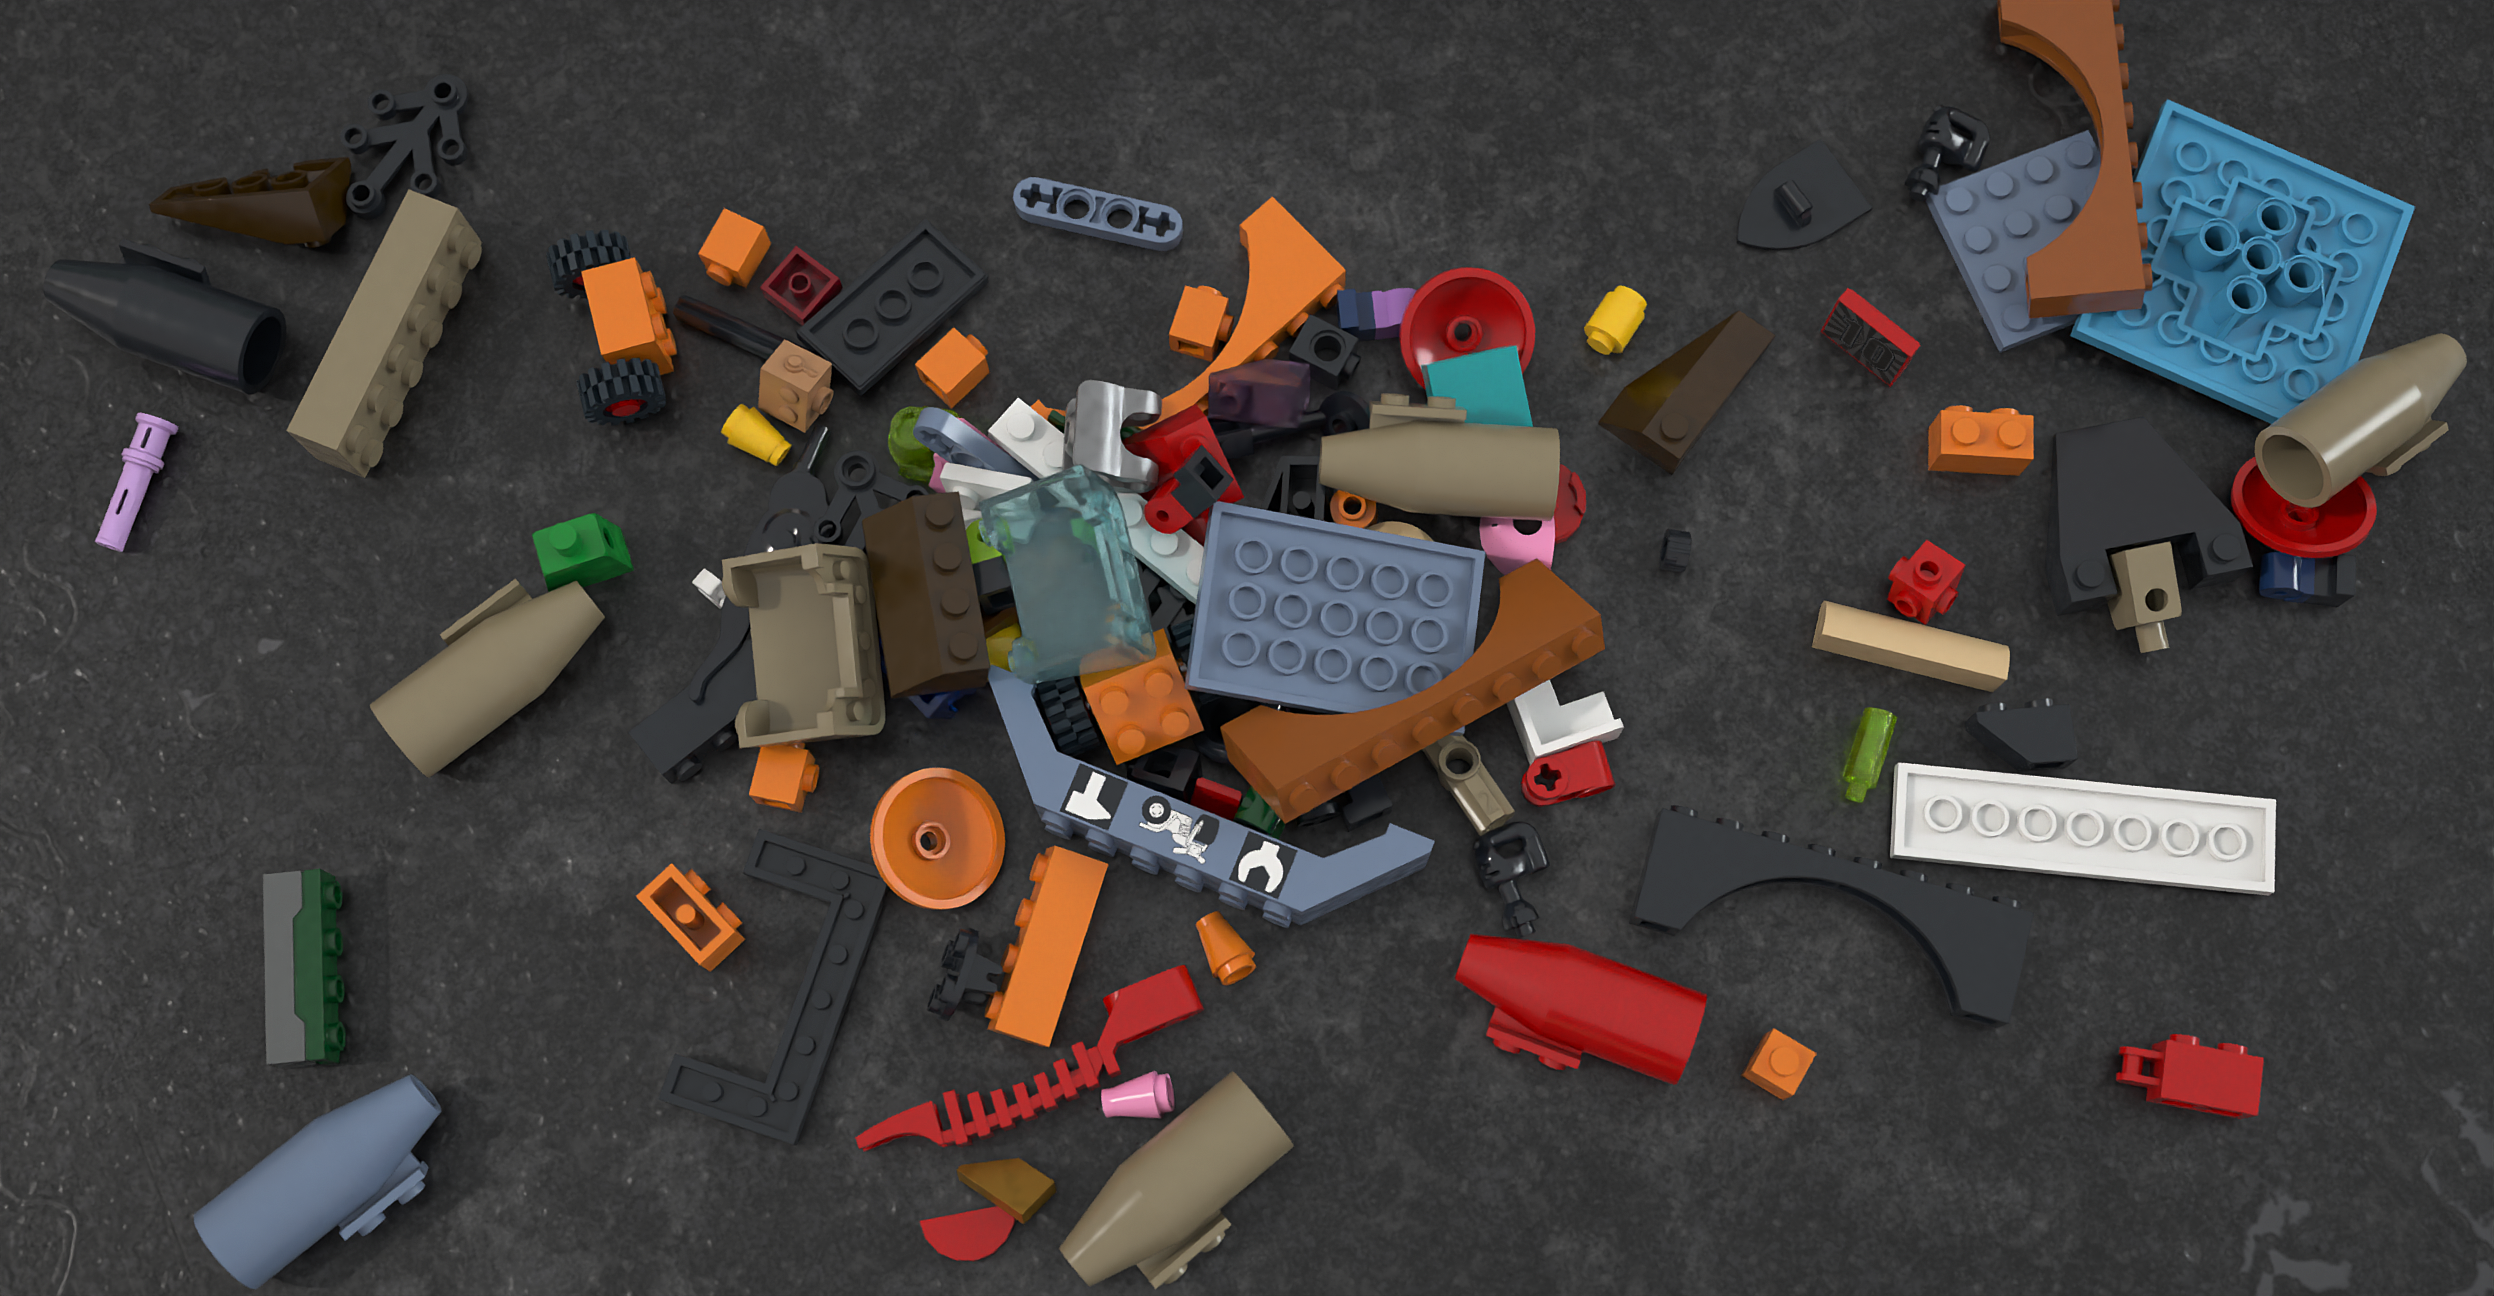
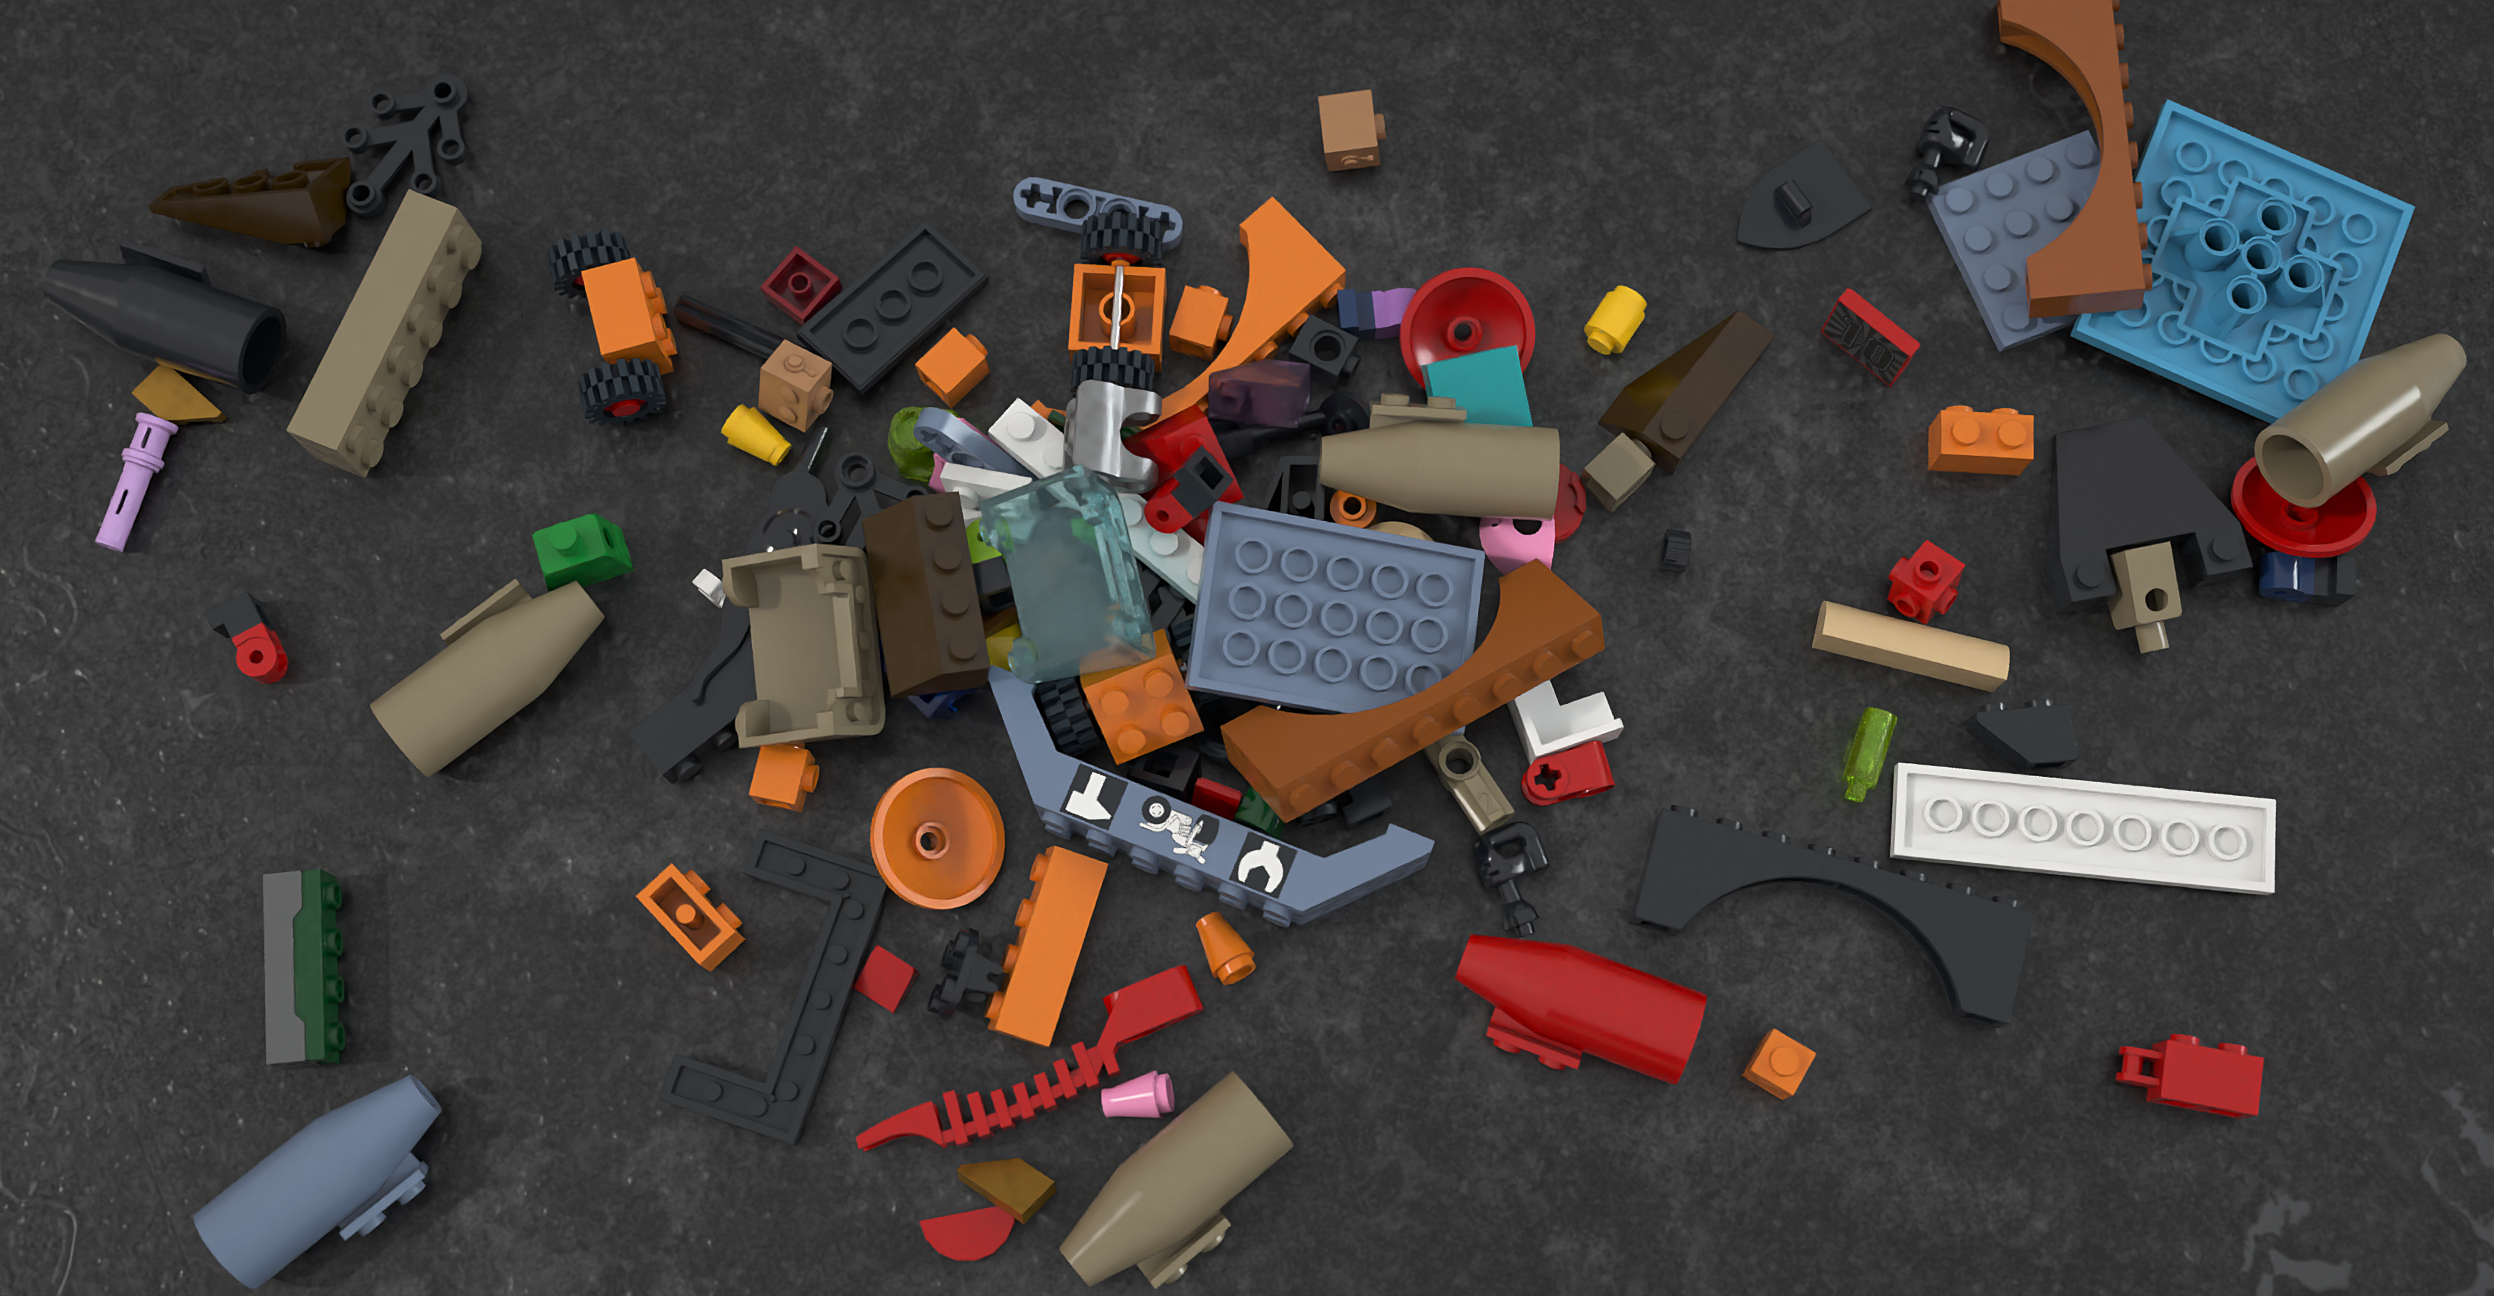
(175, 399): none -> pearl gold tile
(258, 646): none -> leg
(734, 249): orange brick -> none
(886, 979): none -> red slope
(1118, 302): none -> brick
(1350, 130): none -> medium nougat head
(1617, 471): none -> dark tan brick

